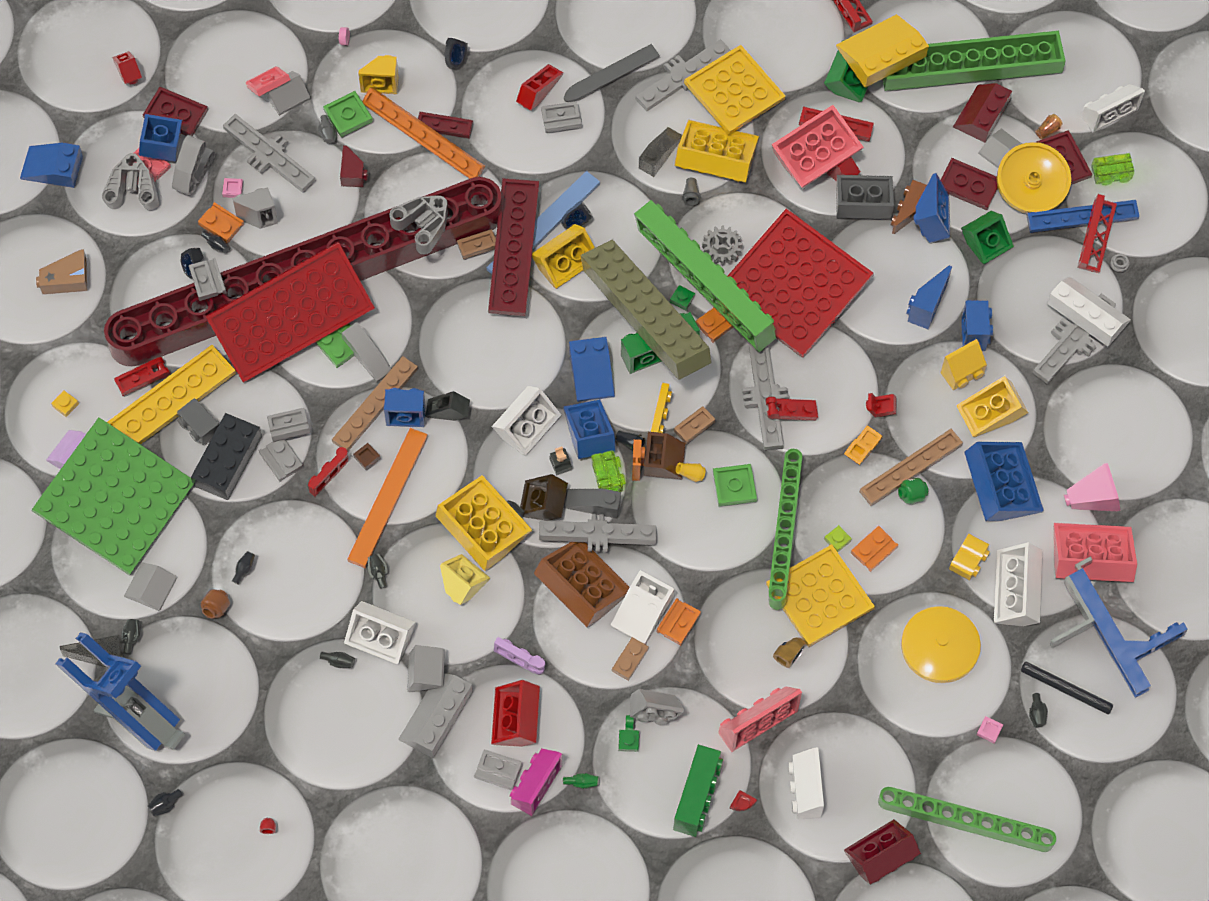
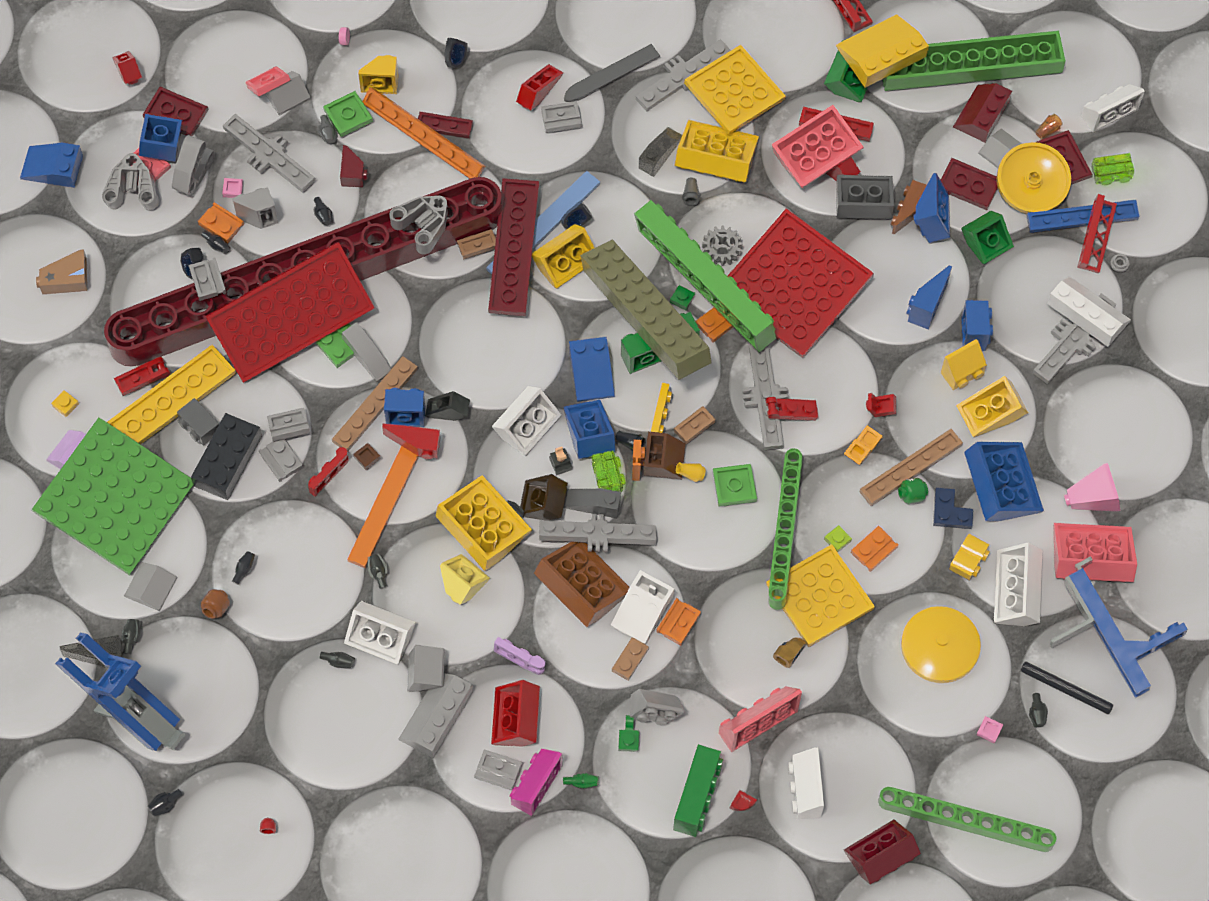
(322, 212): none -> black piece
(420, 441): none -> red slope
(946, 514): none -> dark blue plate

